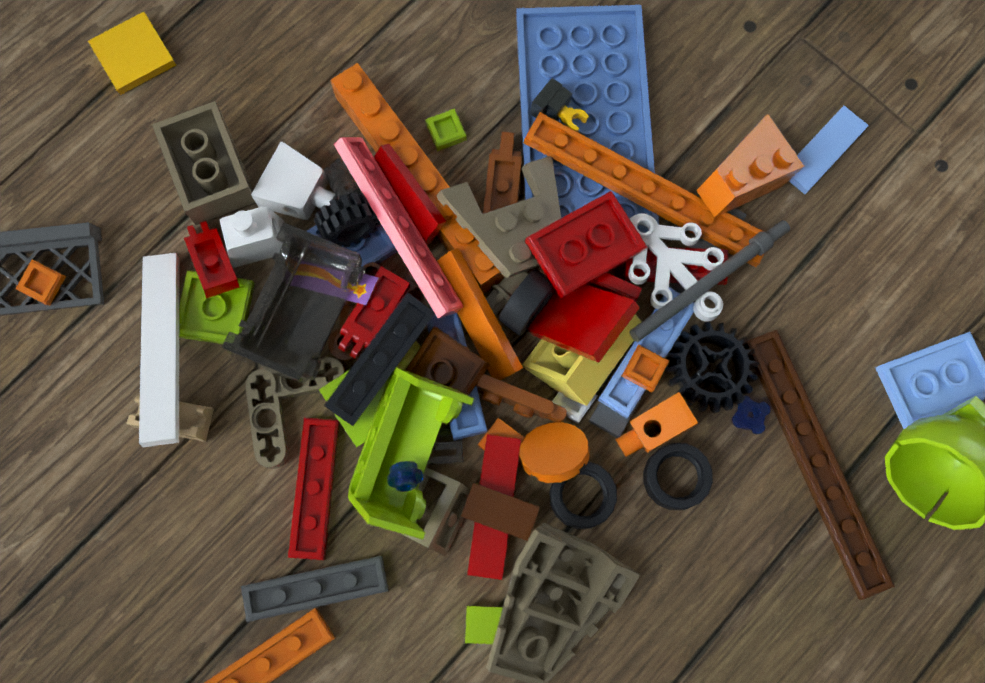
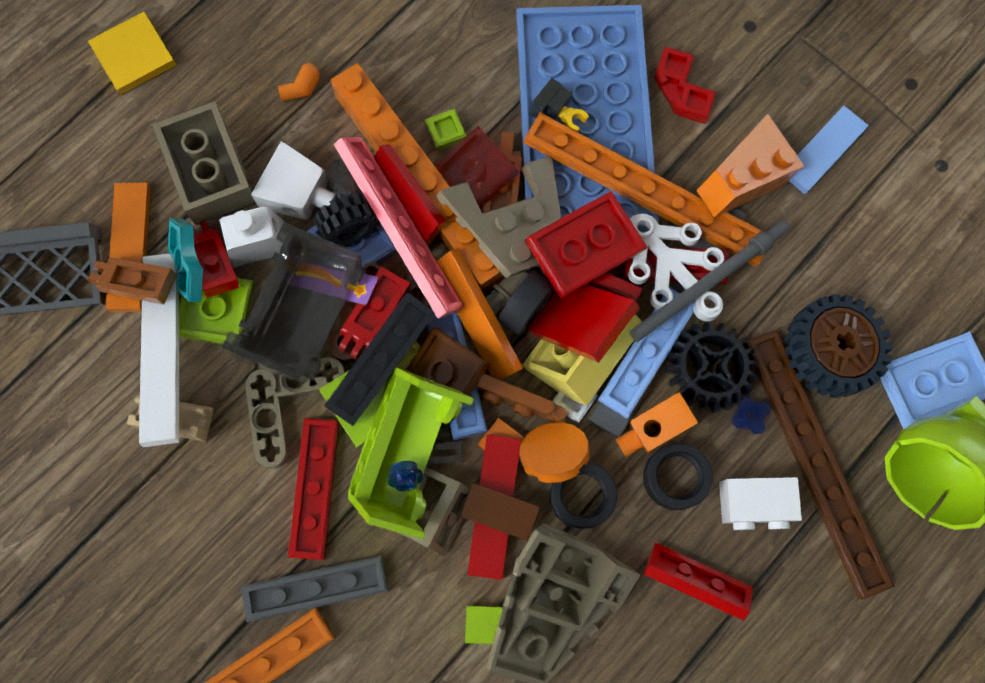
(40, 282): orange tile -> none
(129, 234): none -> orange tile
(133, 280): none -> dark orange hinge
(185, 260): none -> teal tile
(303, 84): none -> orange arm
(479, 164): none -> clear red tile
(645, 368): orange tile -> none
(684, 98): none -> red tile
(699, 581): none -> red plate
(760, 501): none -> white brick
(838, 346): none -> wheel

